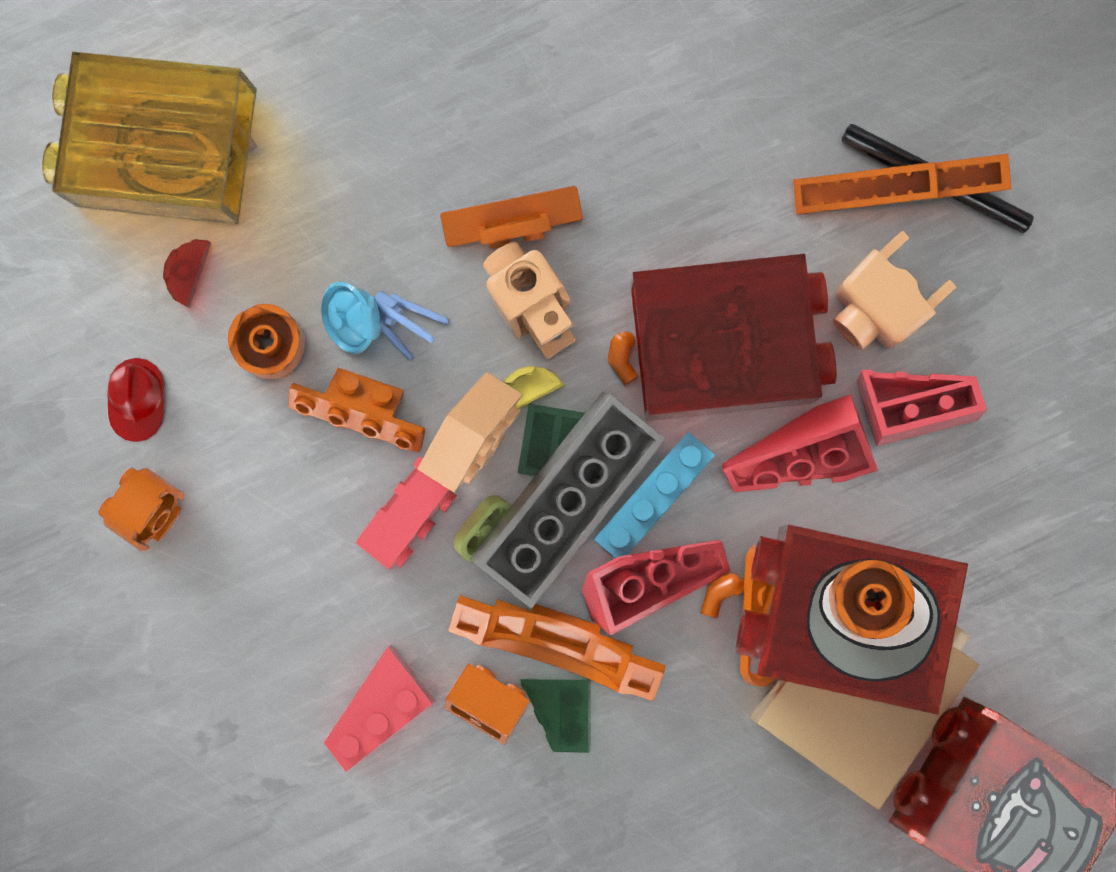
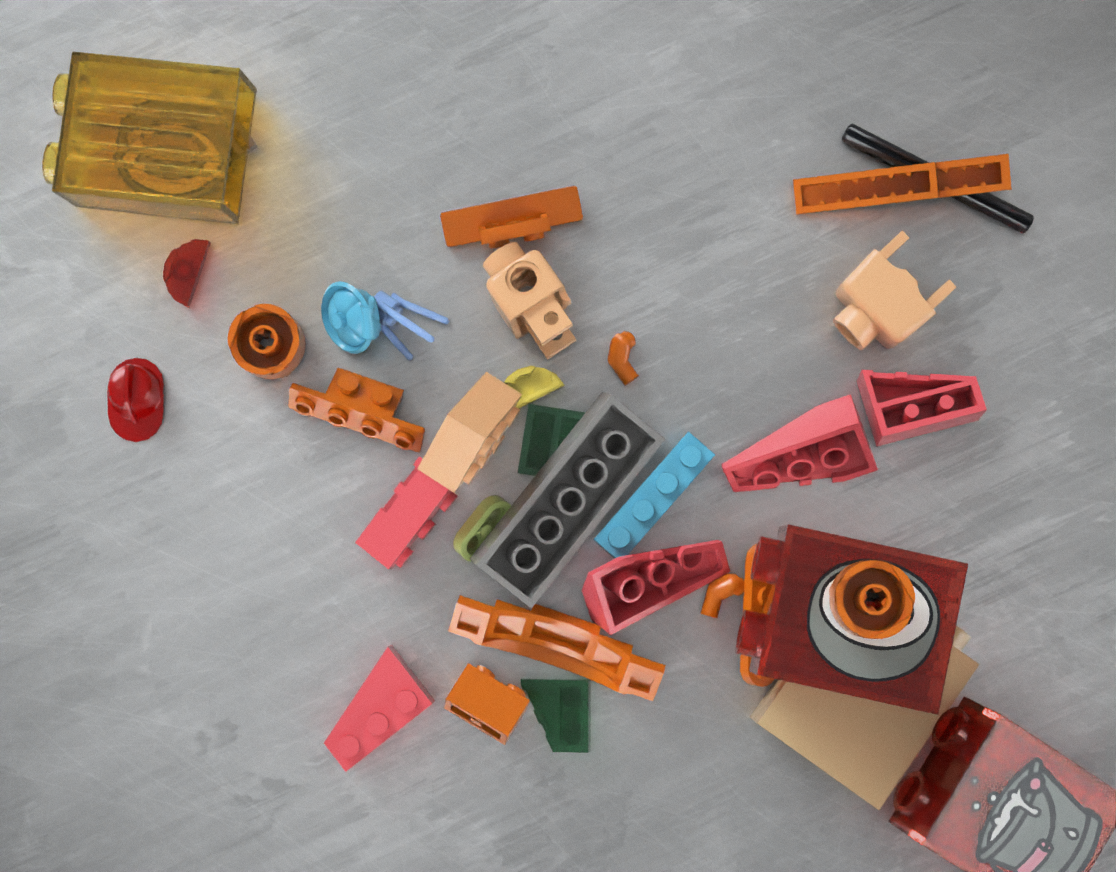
(141, 508): orange brick -> none
(730, 337): clear red brick -> none

